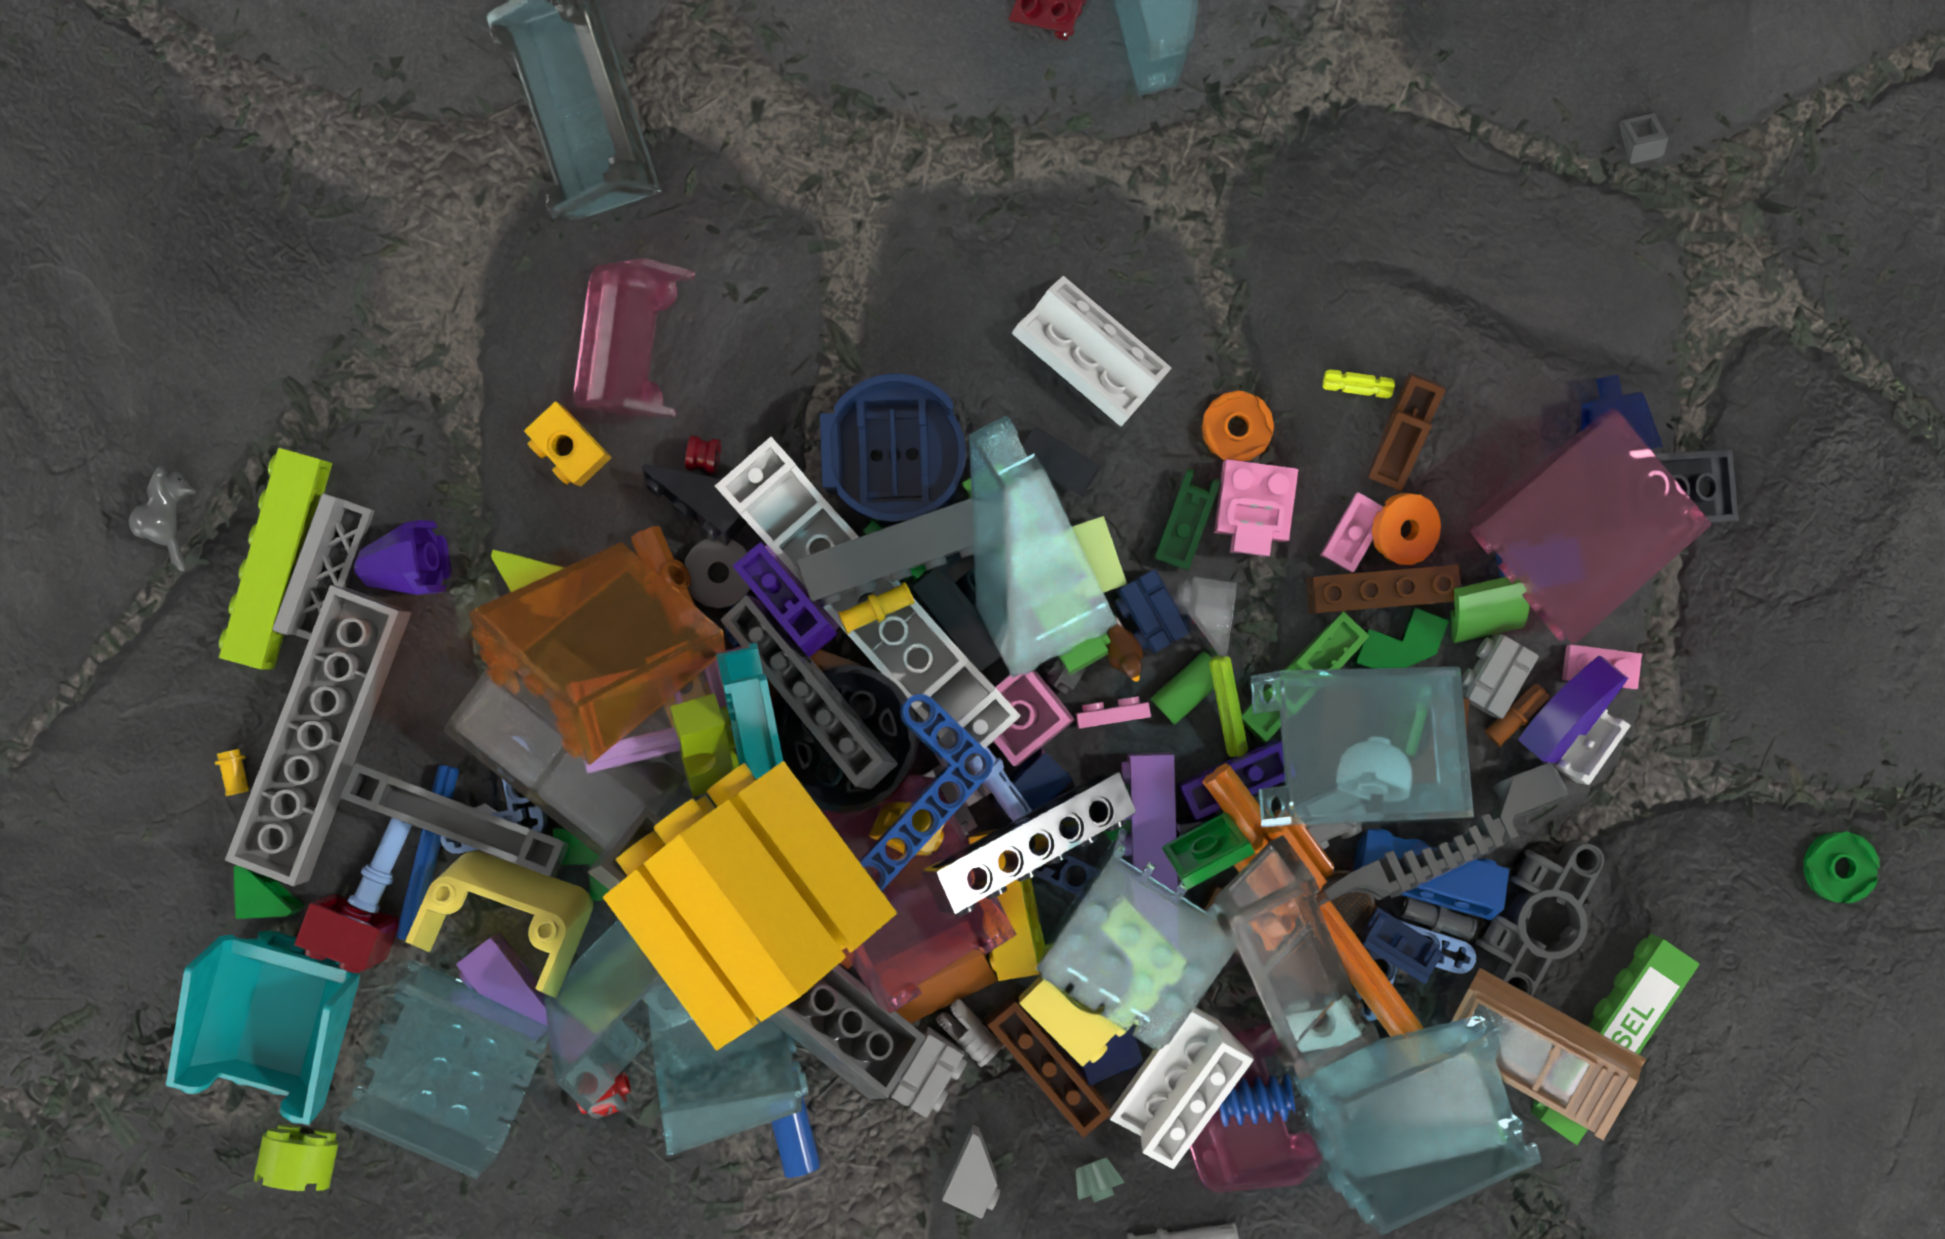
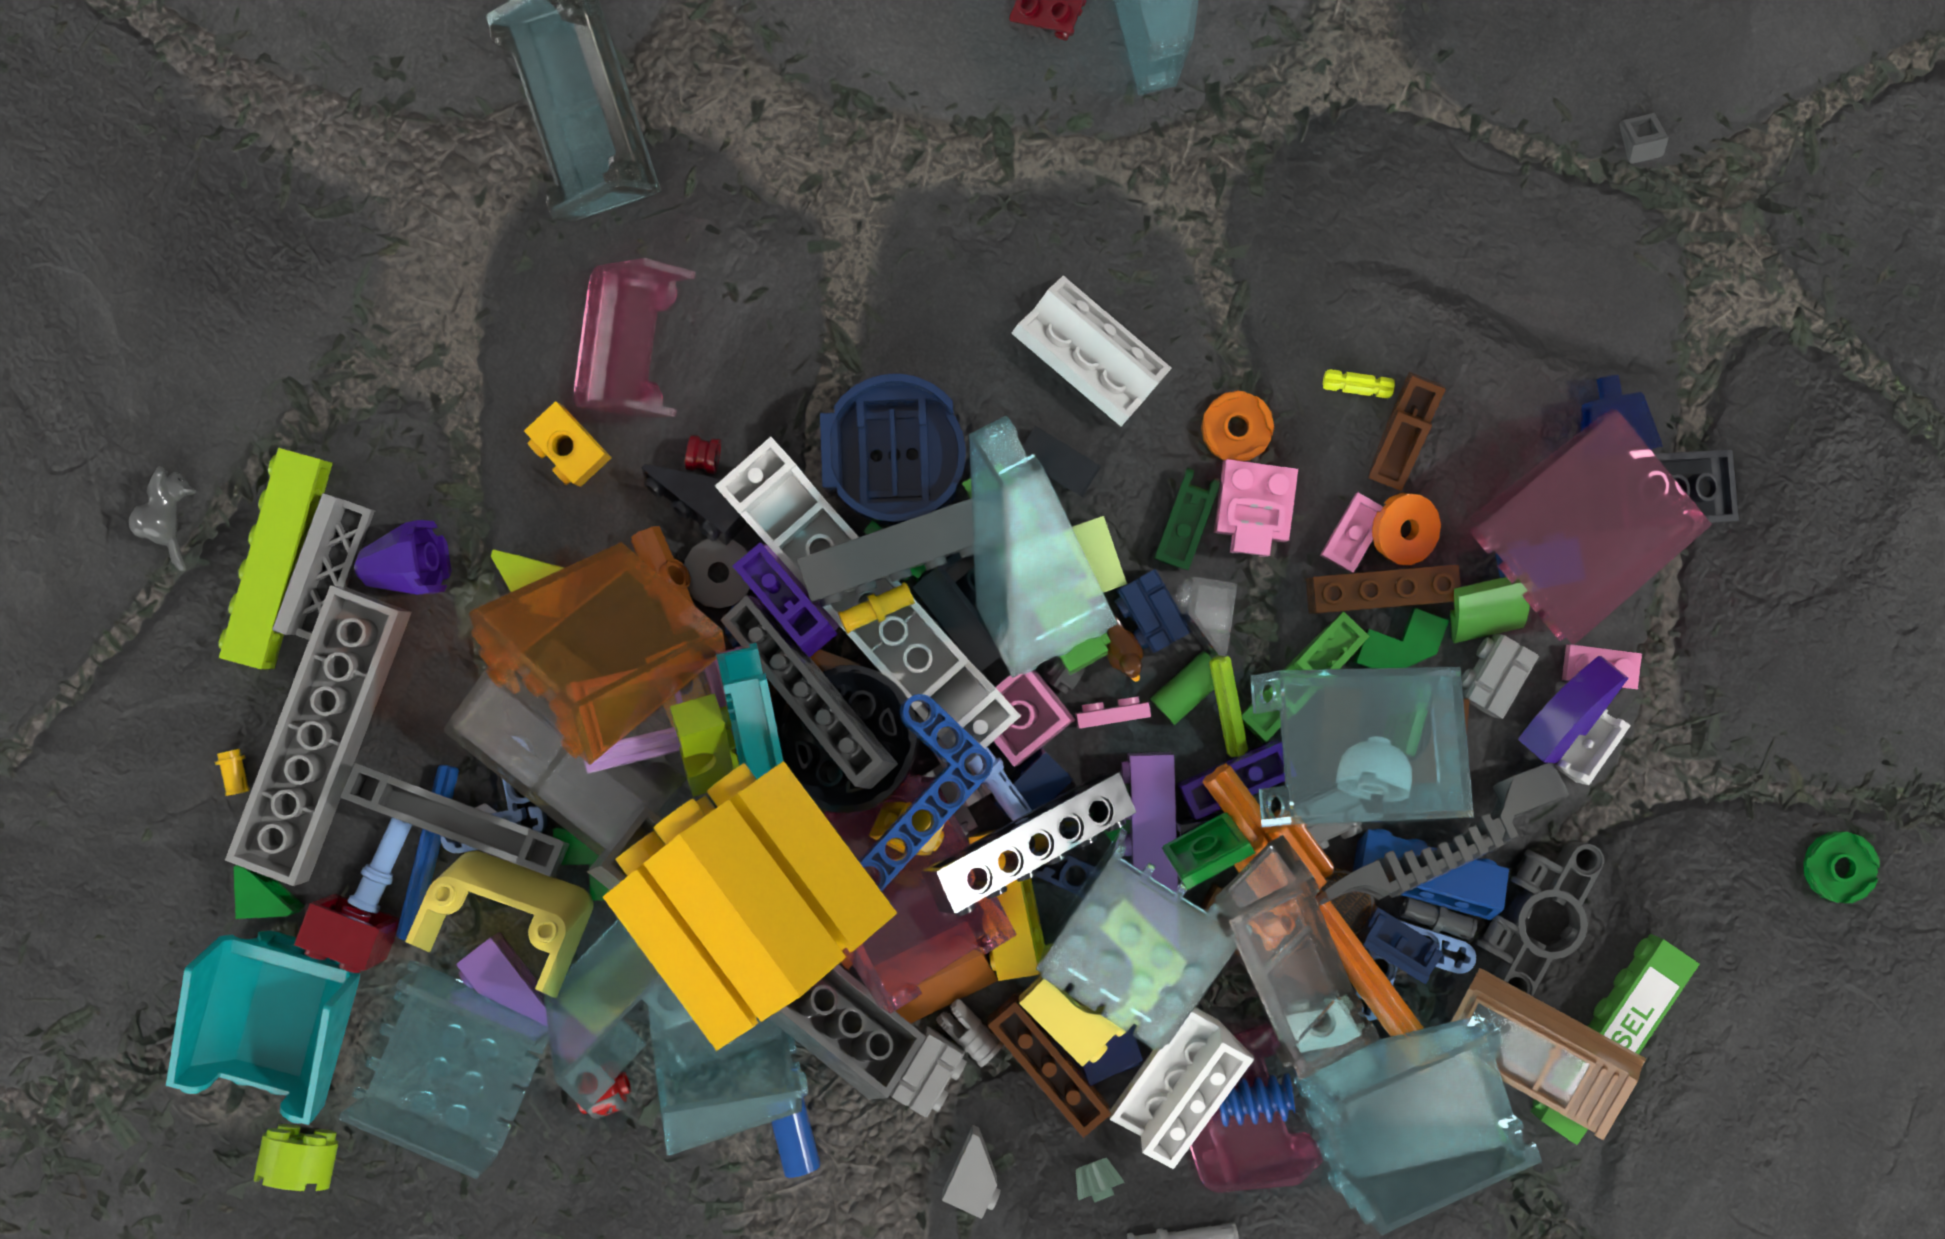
(1517, 714): dark orange axle -> none

